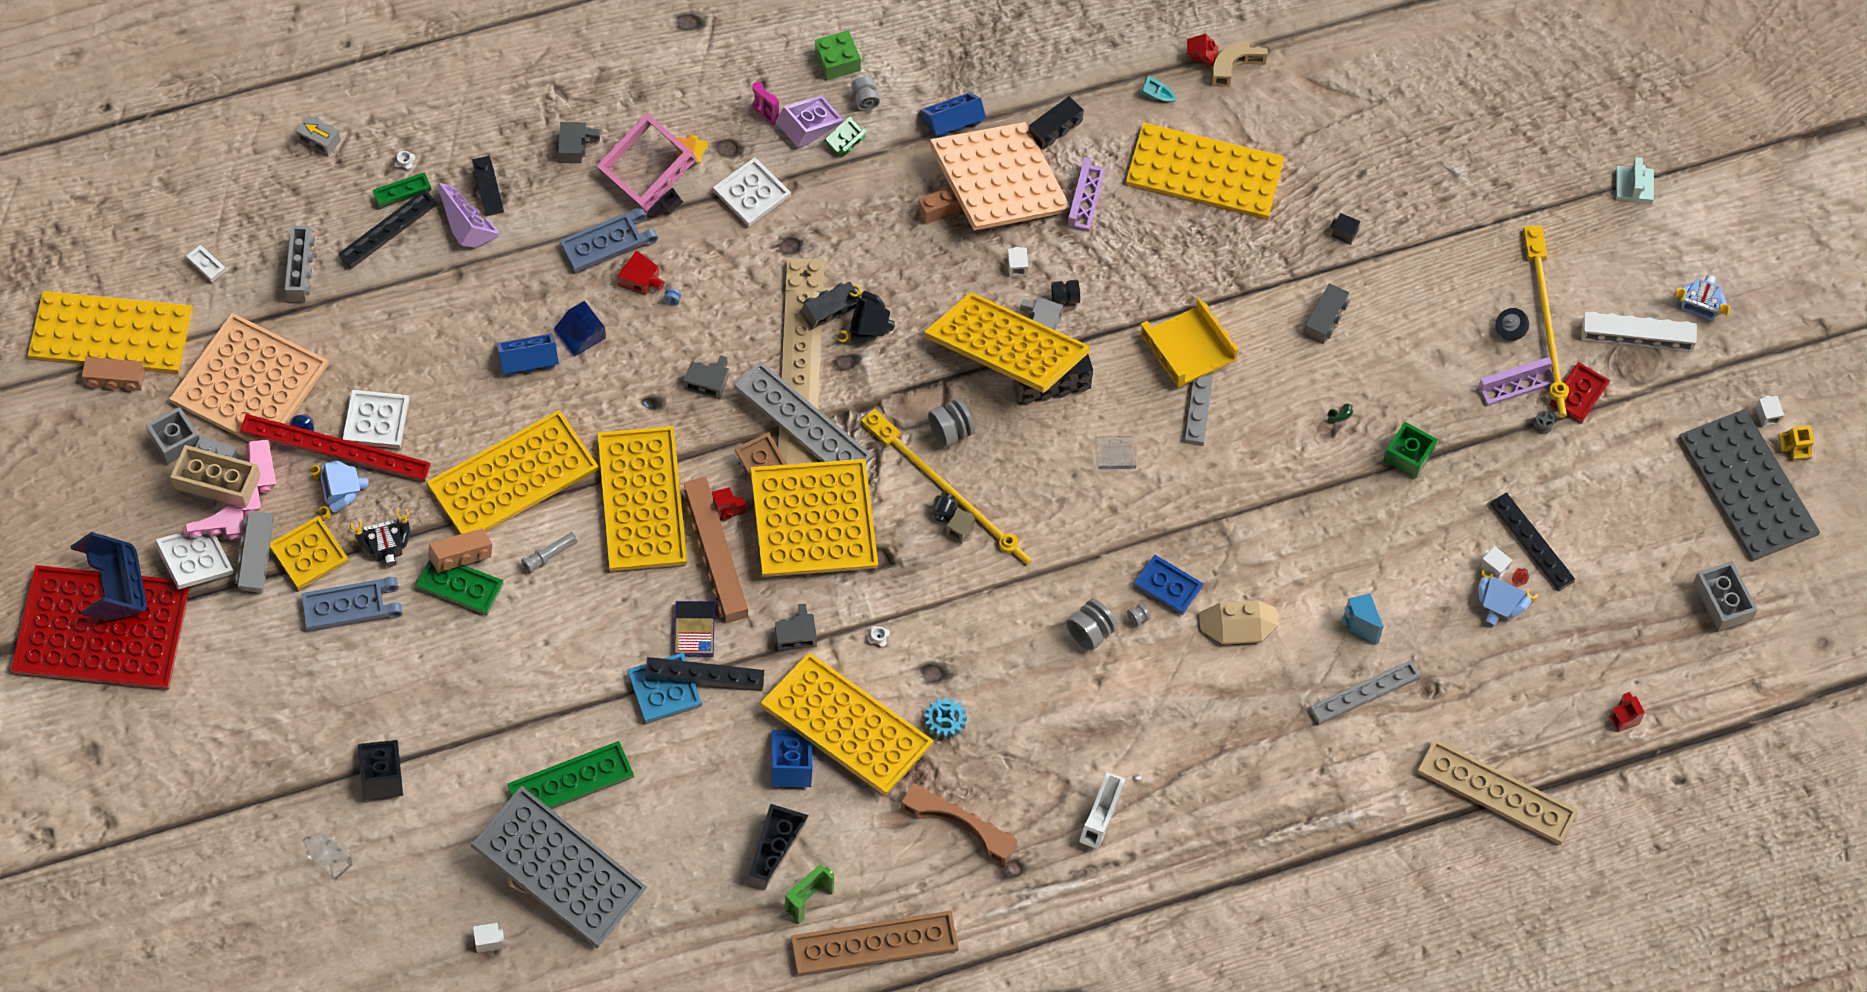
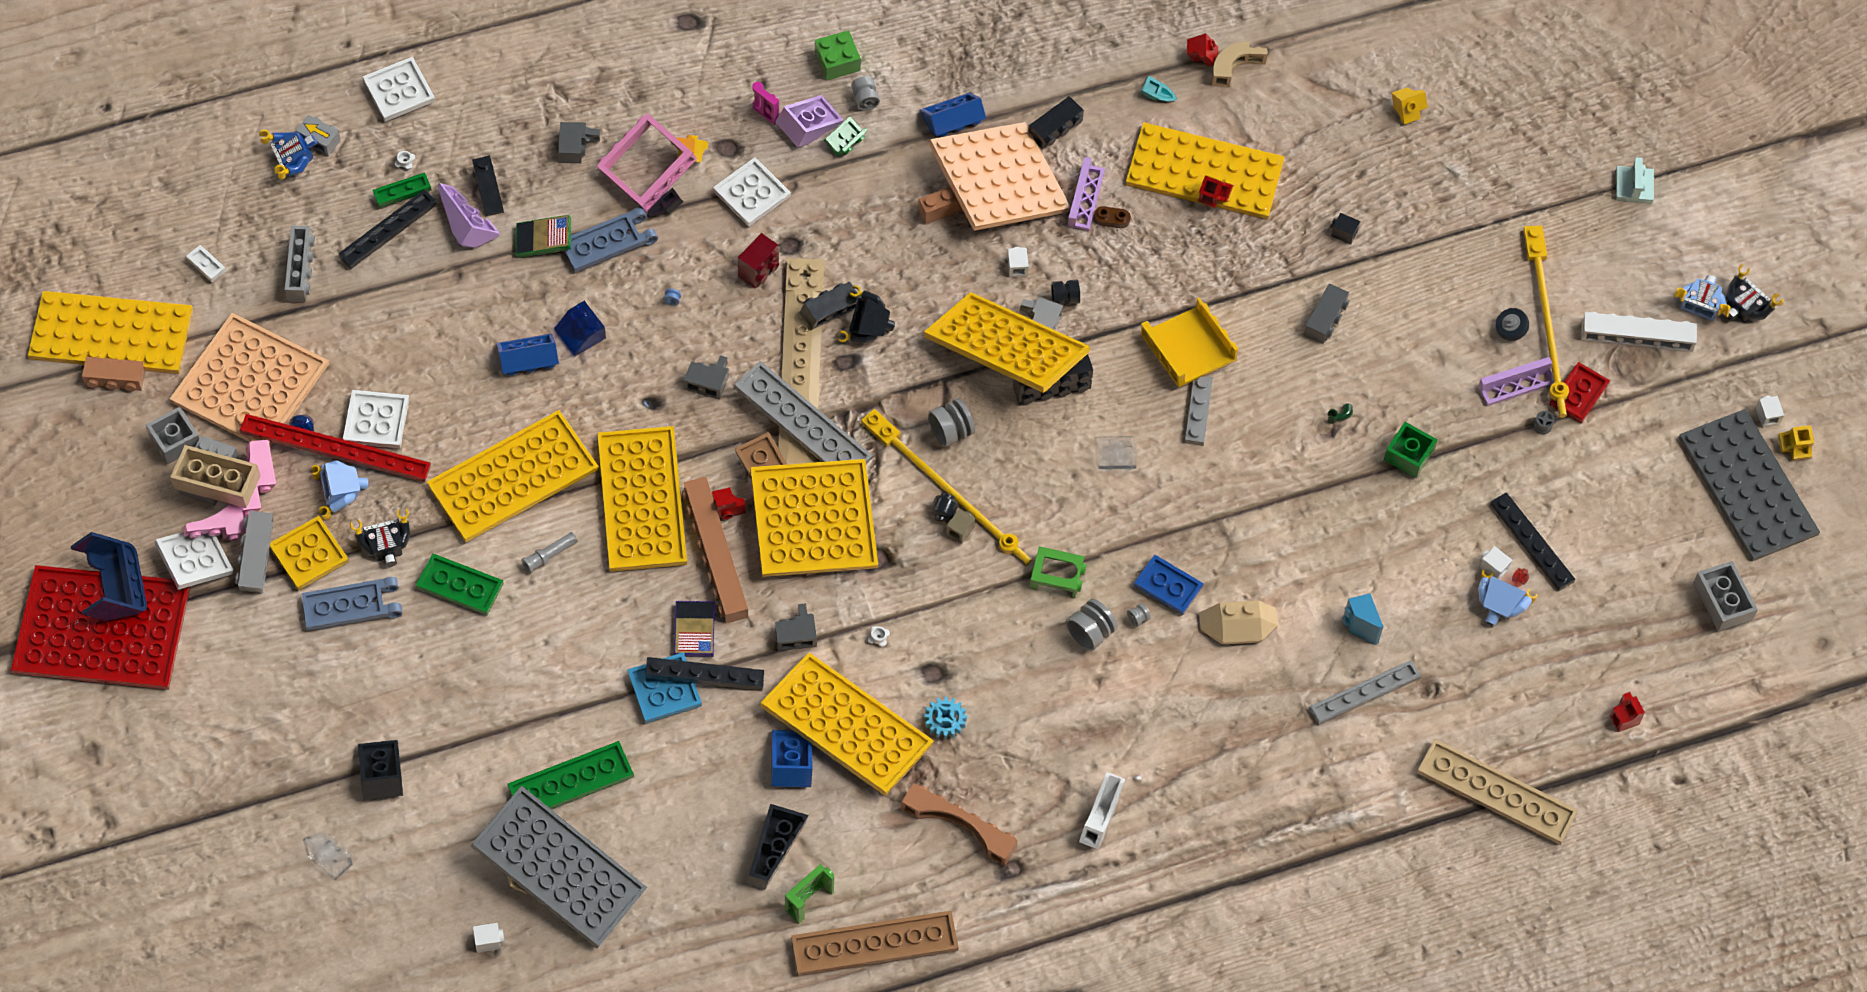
(291, 151): none -> torso
(398, 89): none -> white plate
(460, 550): nougat brick -> none
(543, 236): none -> tile
(640, 275): red torso -> none
(758, 261): none -> dark red brick
(1038, 578): none -> bright green panel
(1112, 217): none -> reddish brown plate
(1214, 190): none -> red brick
(1409, 104): none -> yellow brick
(1748, 301): none -> torso

